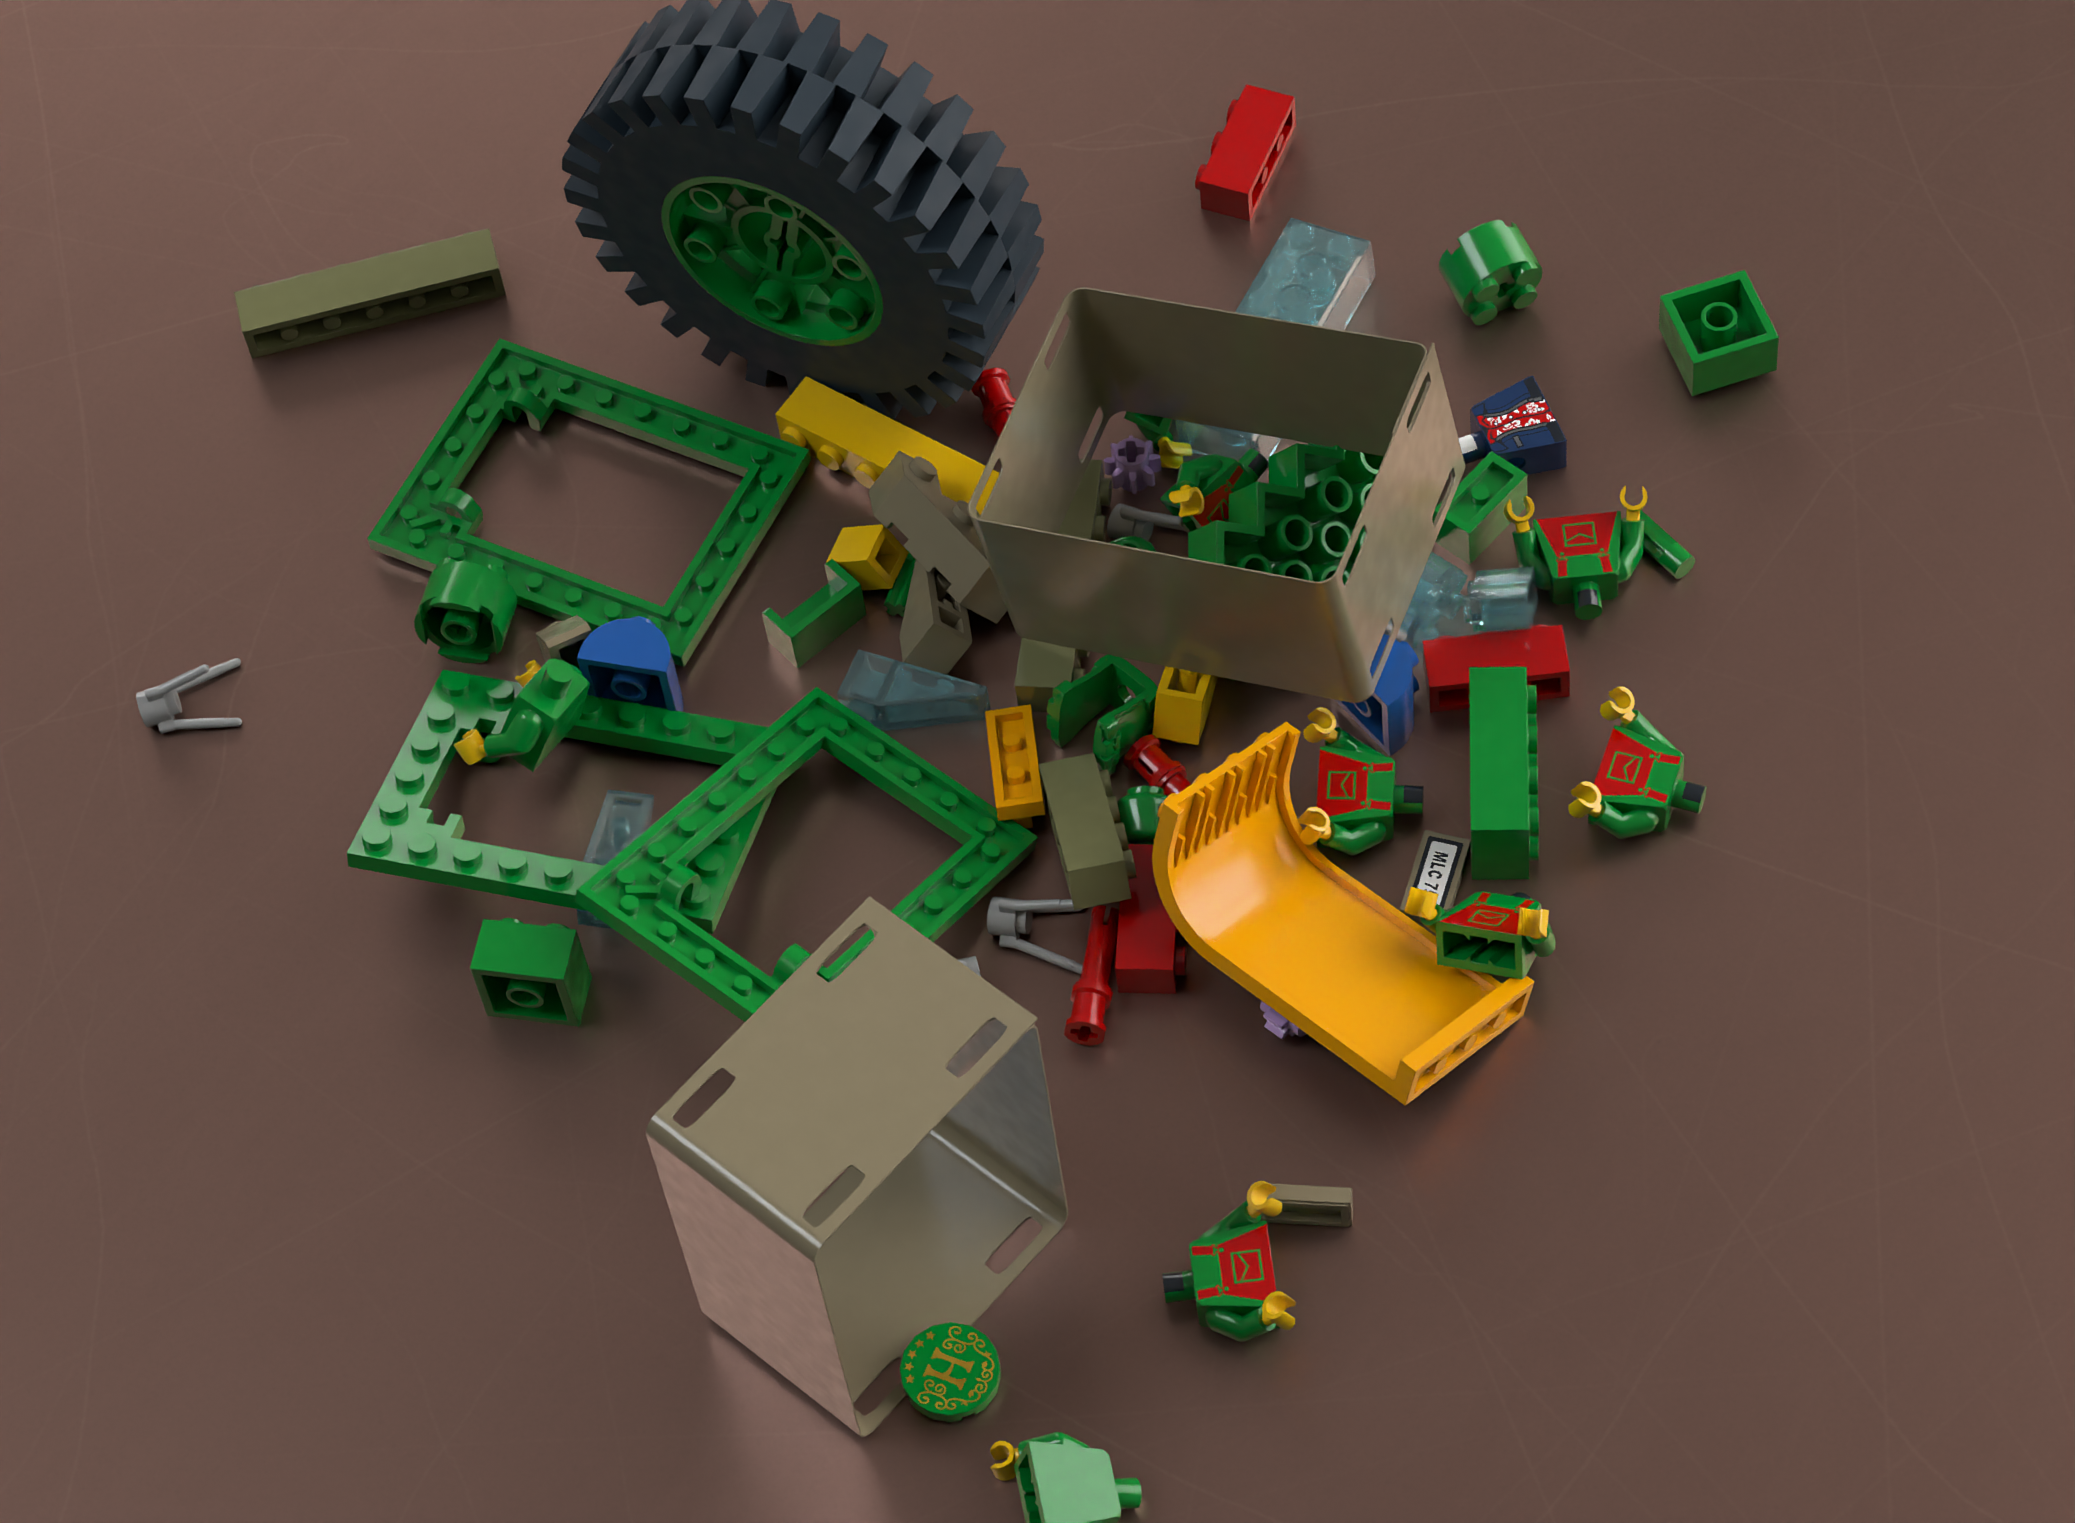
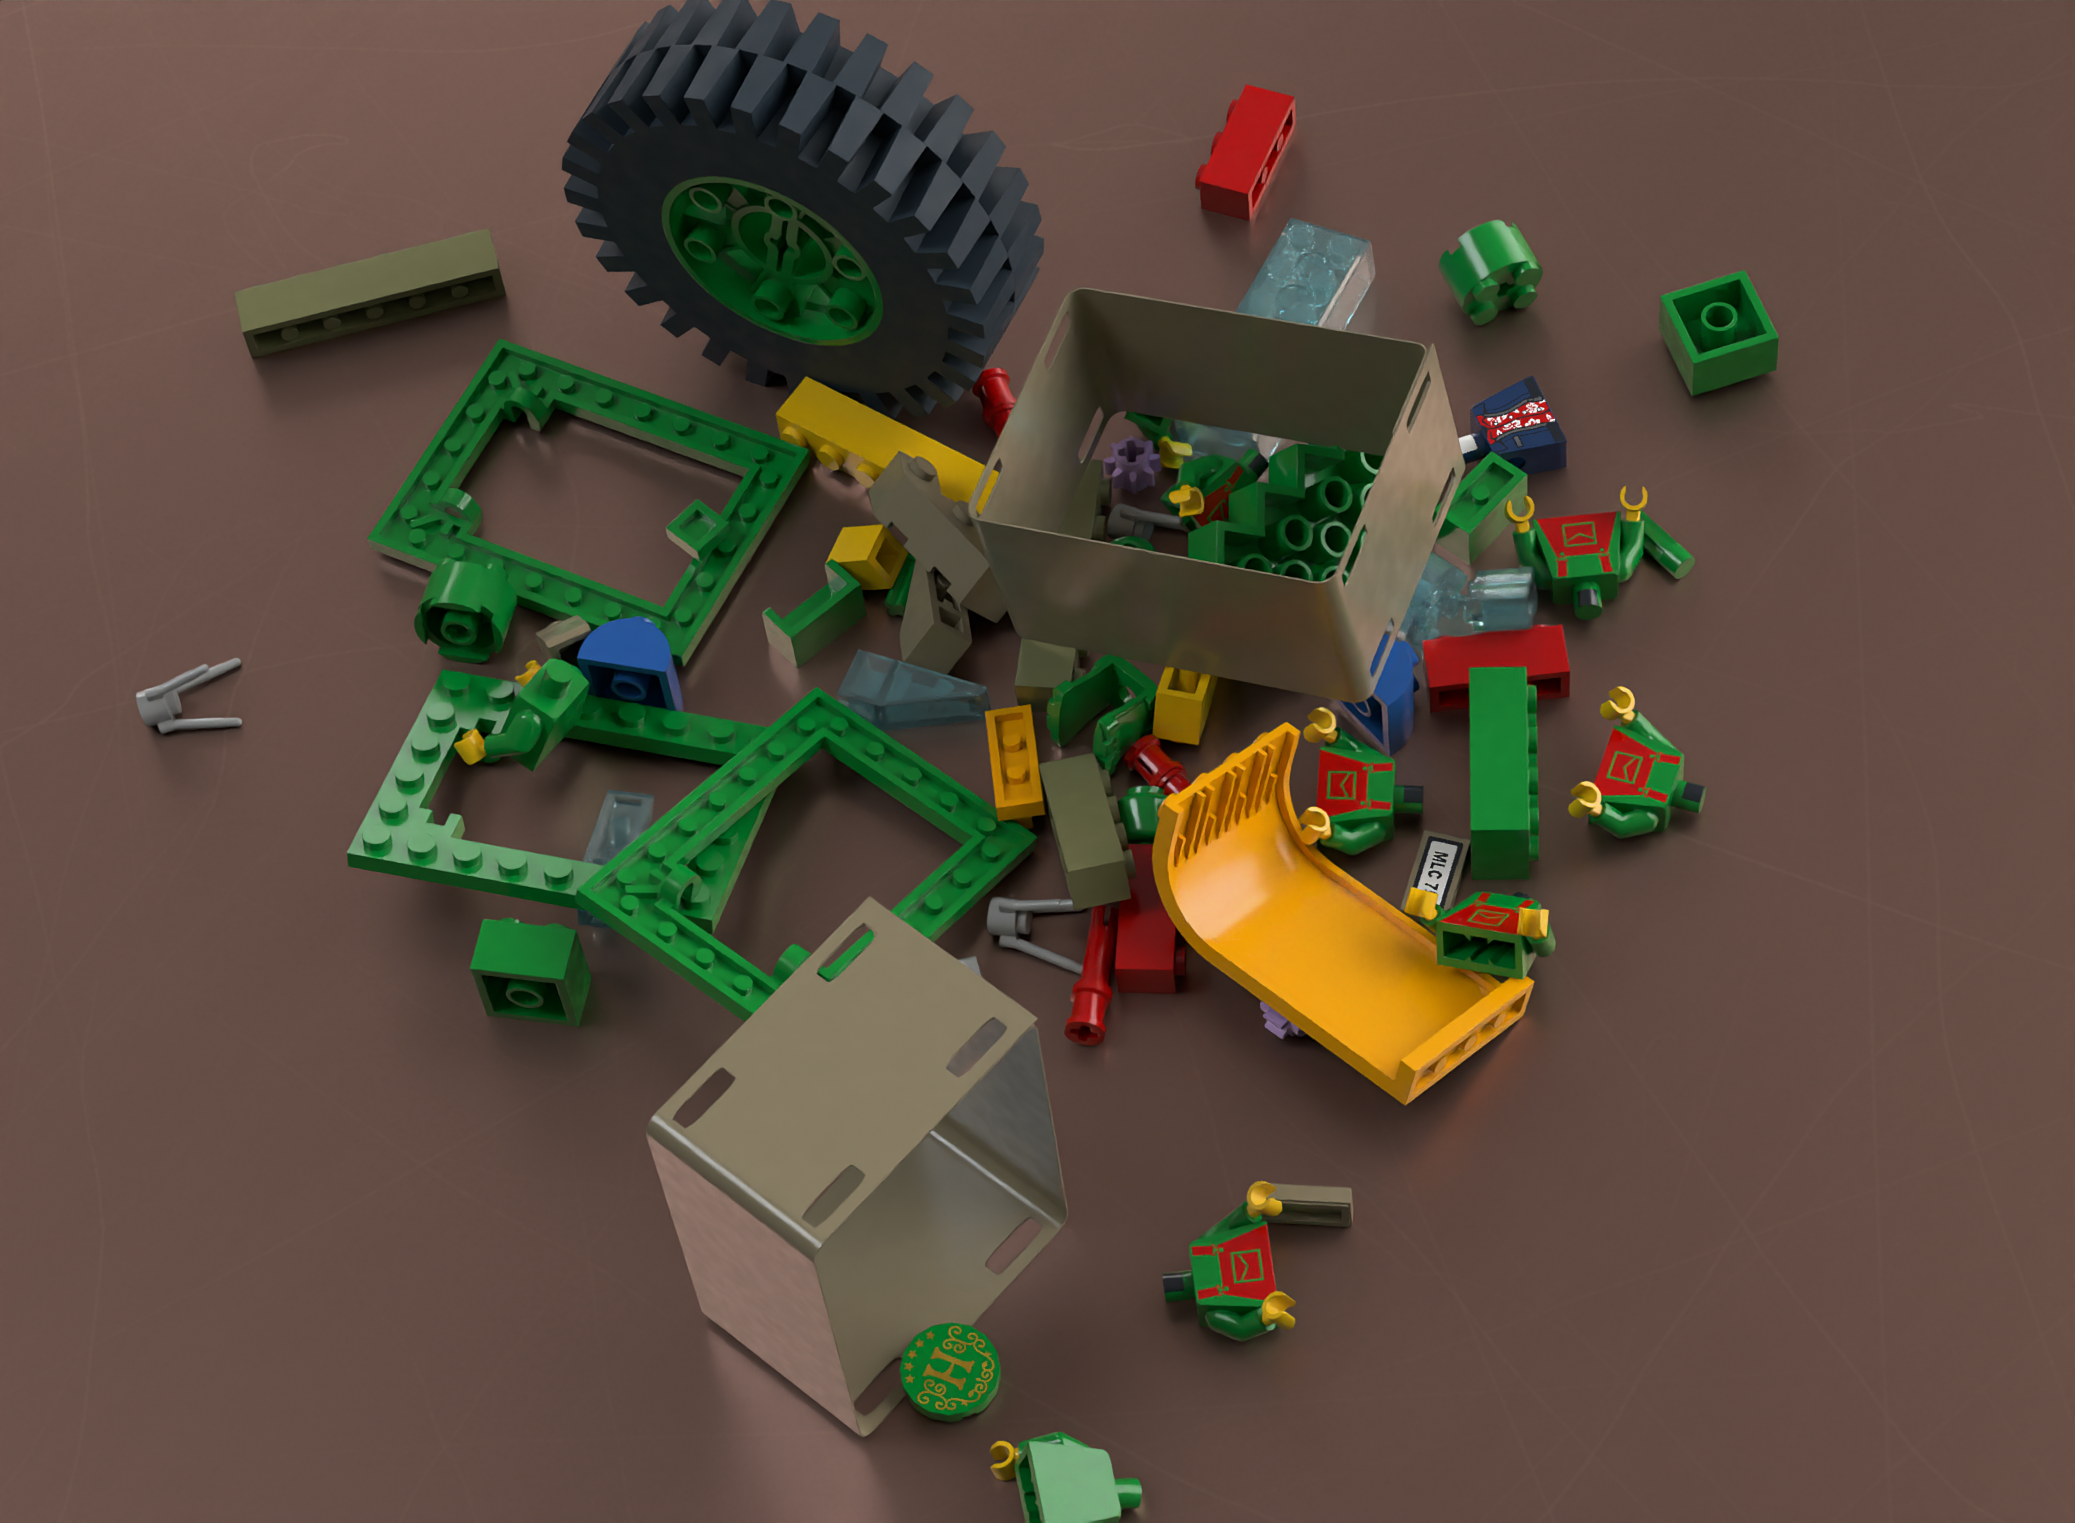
(698, 530): none -> green plate

